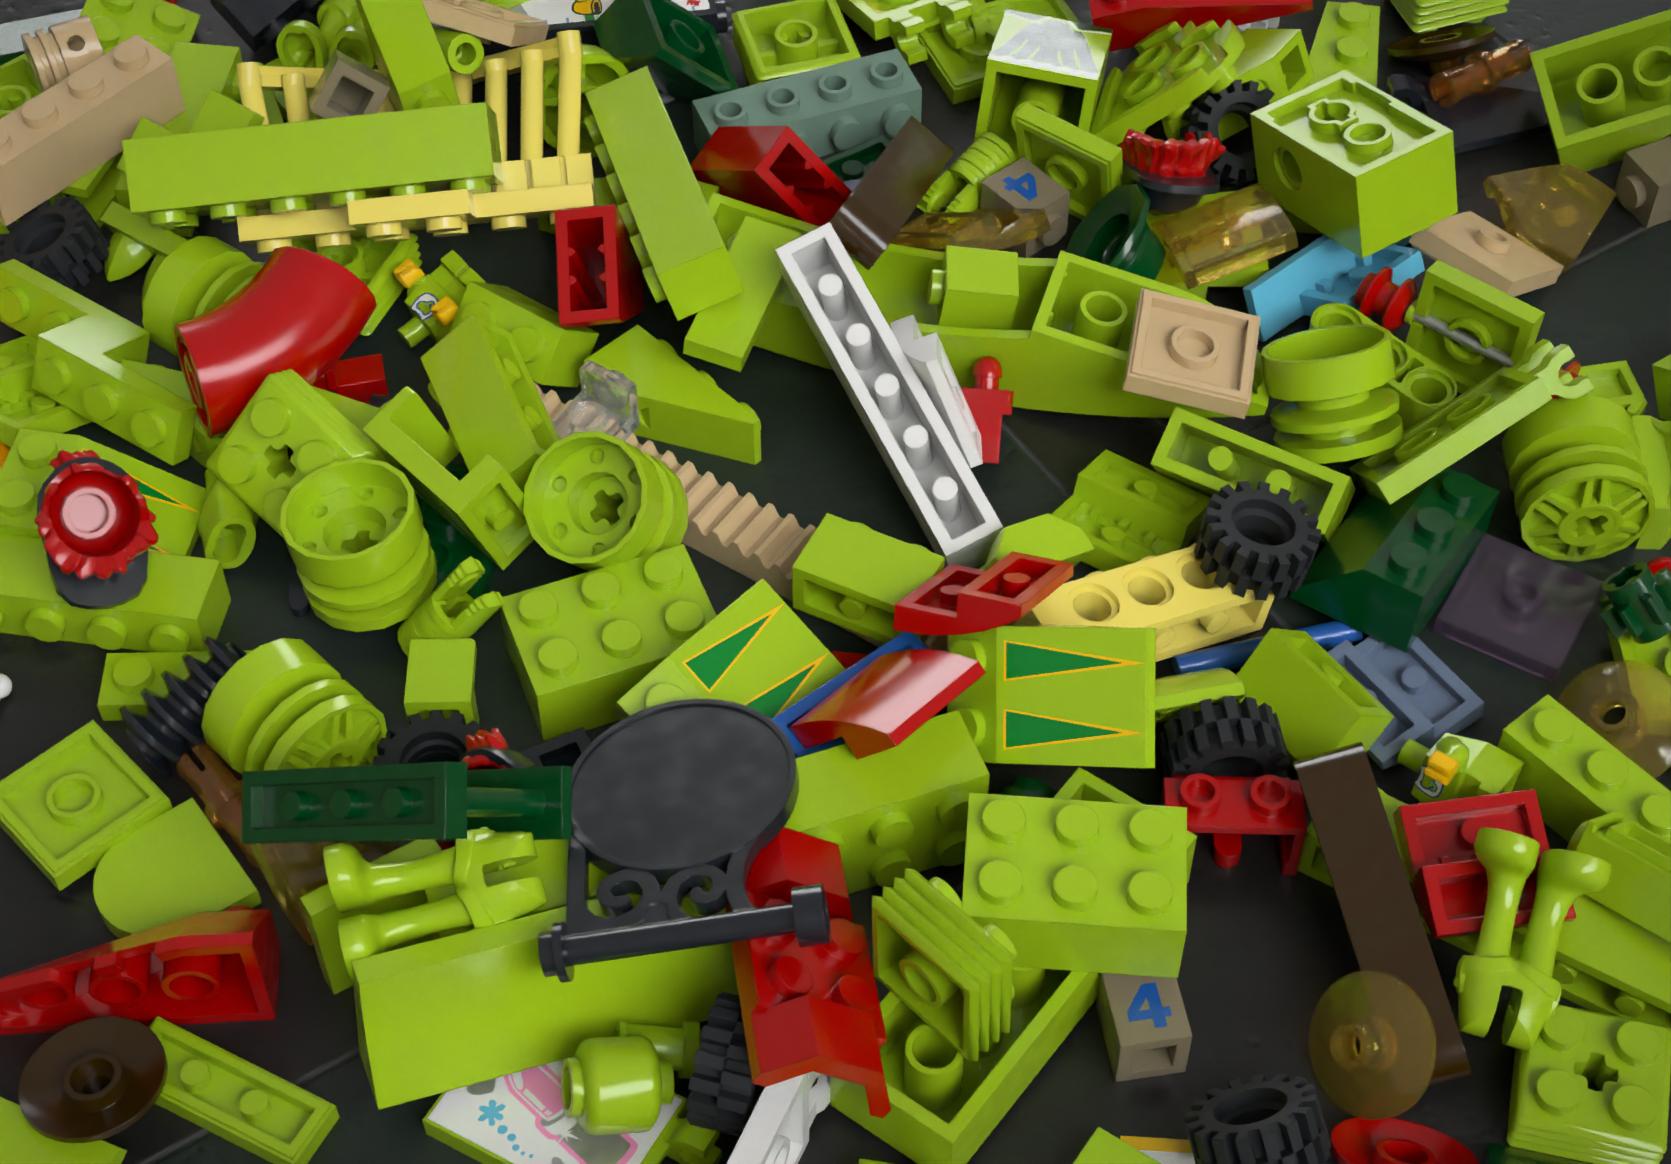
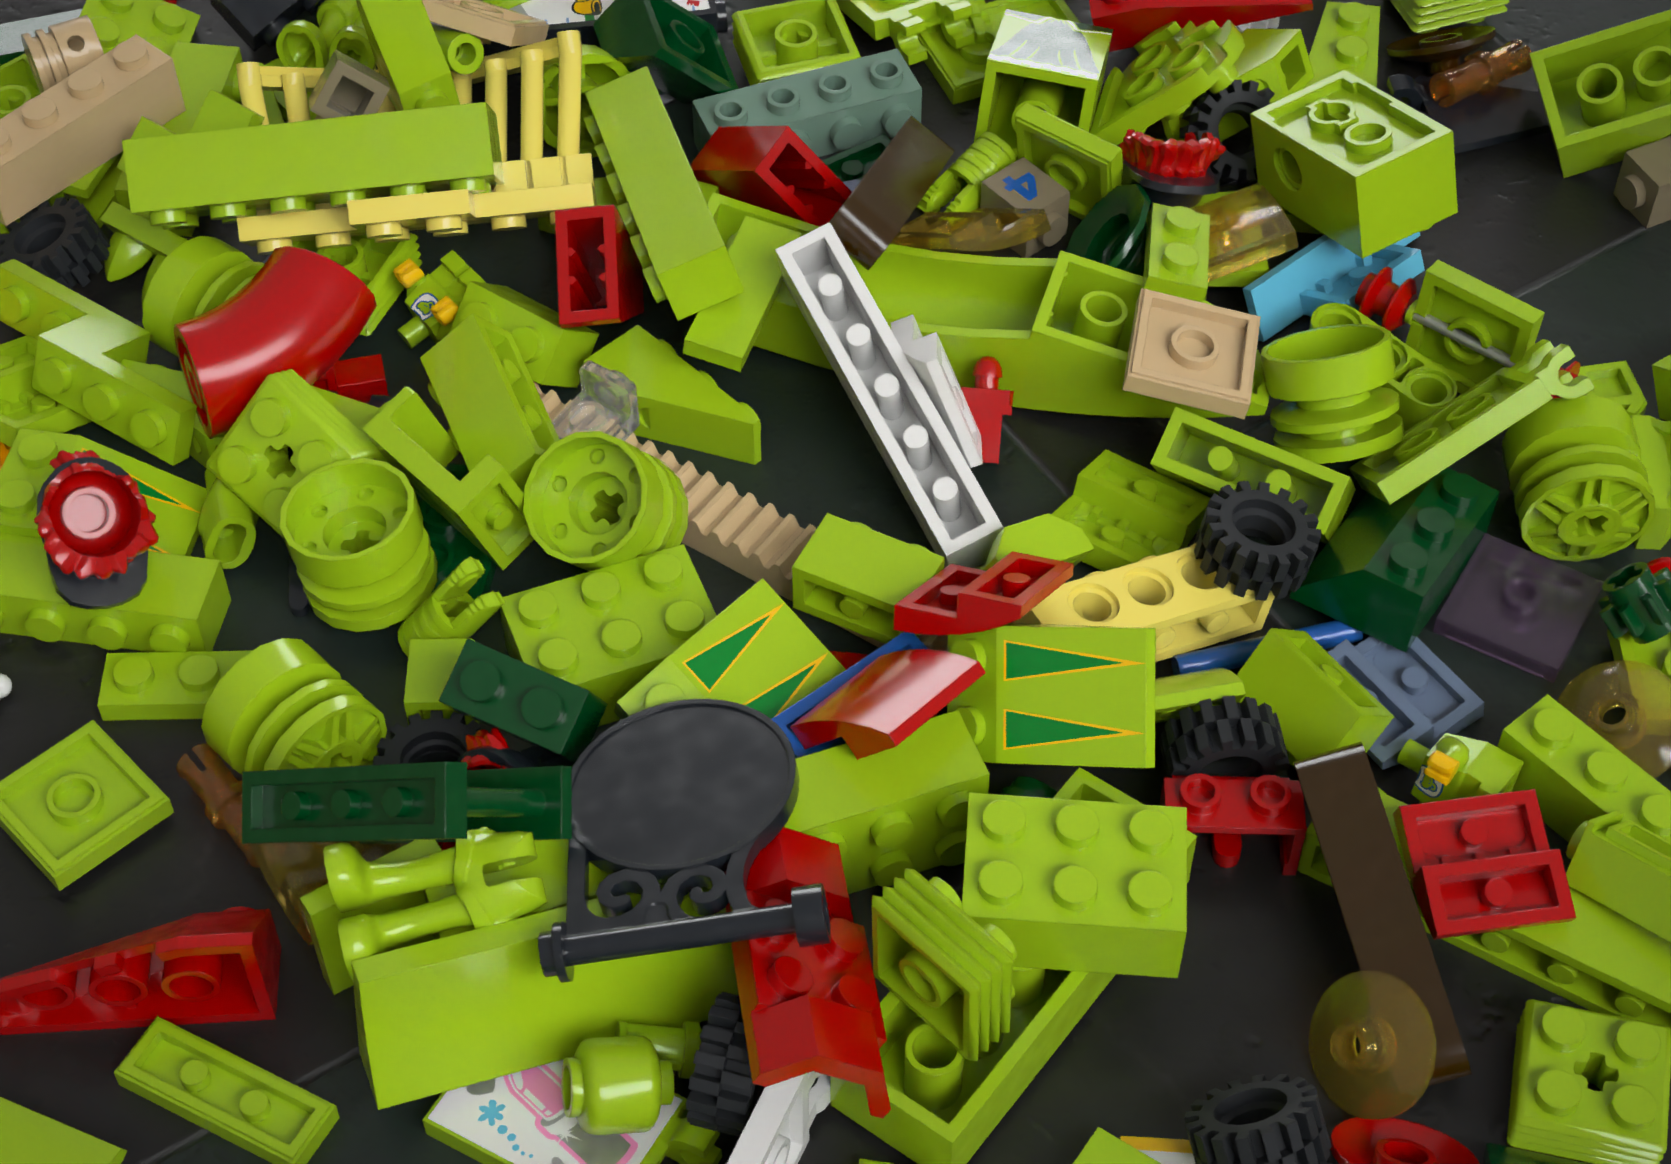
(92, 1079): dark brown dish -> none
(168, 873): lime tile -> none
(179, 714): black piece -> none
(523, 701): none -> dark green brick
(975, 288): lime brick -> none
(1143, 1025): dark tan brick -> none
(1177, 252): none -> lime plate
(1479, 978): lime piece -> none
(1487, 254): tan plate -> none
(1551, 207): clear yellow slope -> none

